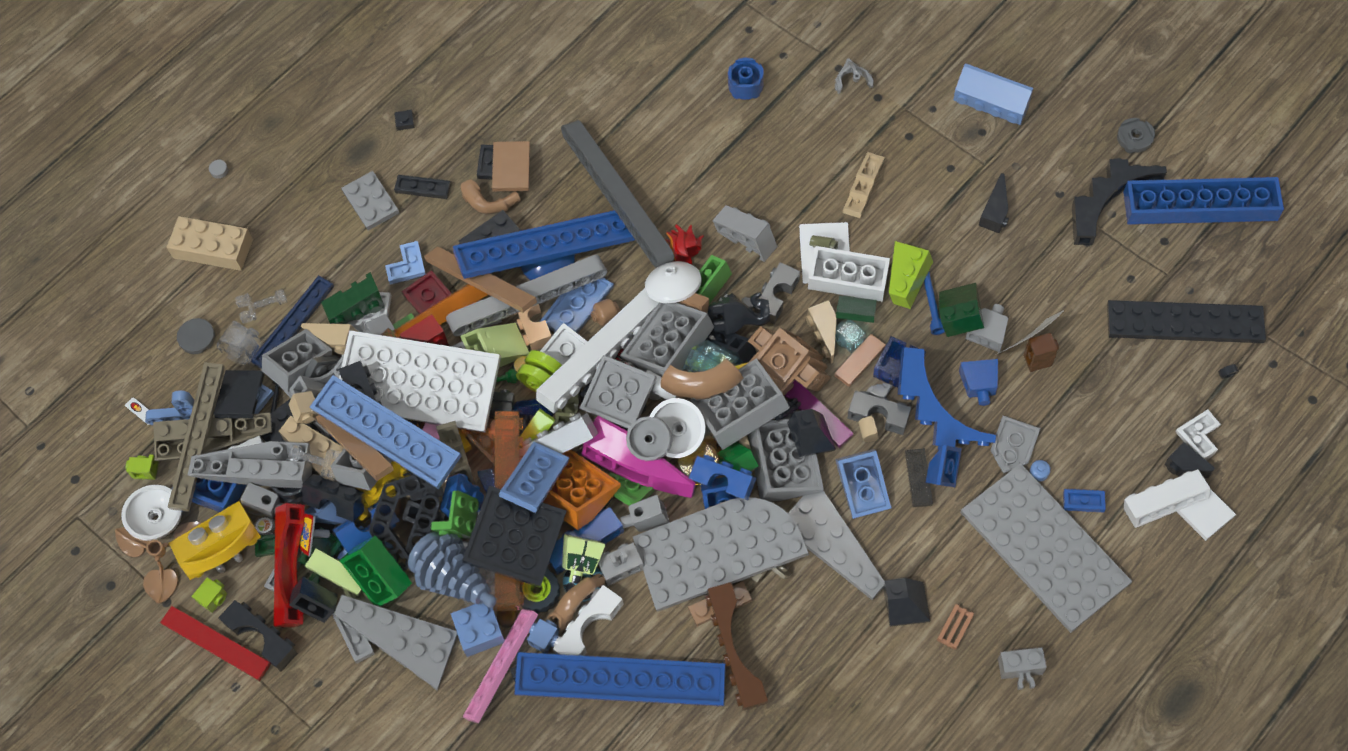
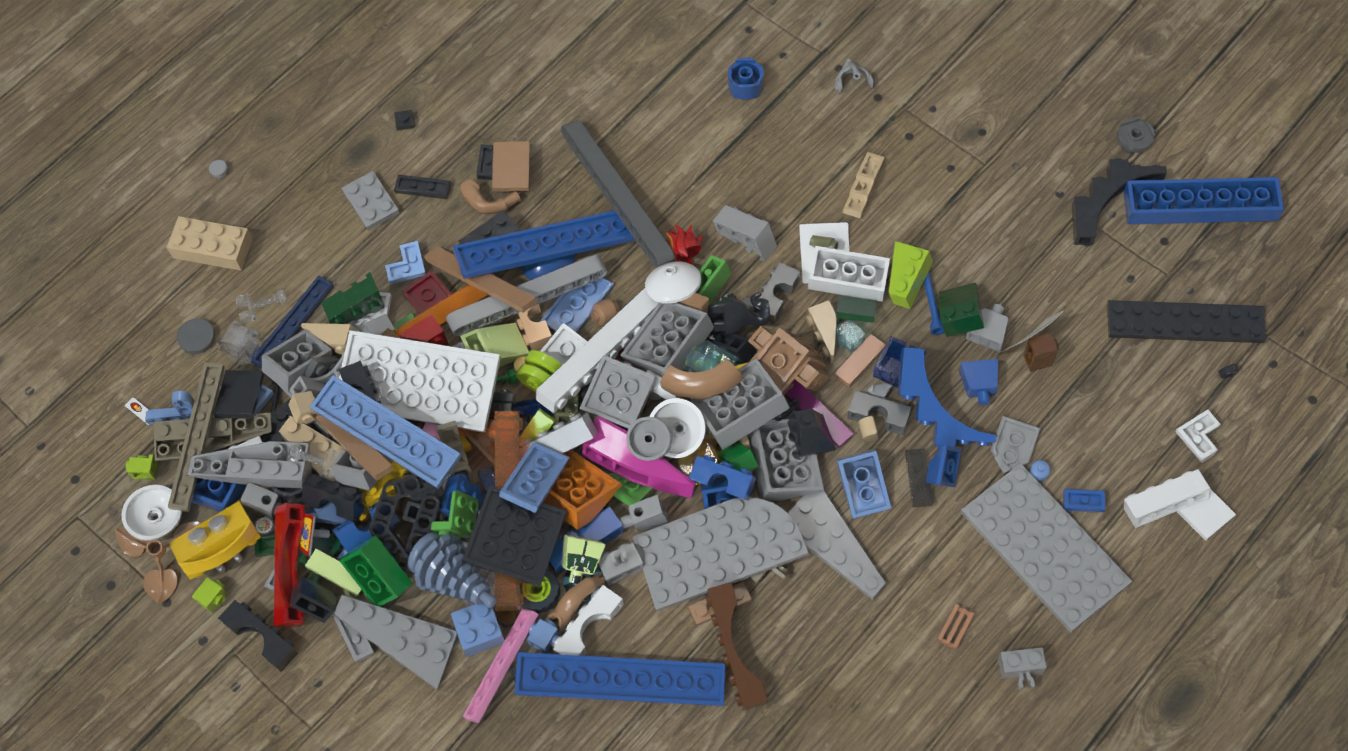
(215, 643): red tile -> none
(905, 602): black slope -> none
(993, 94): medium blue slope -> none
(996, 210): black slope -> none
(1185, 460): black slope -> none

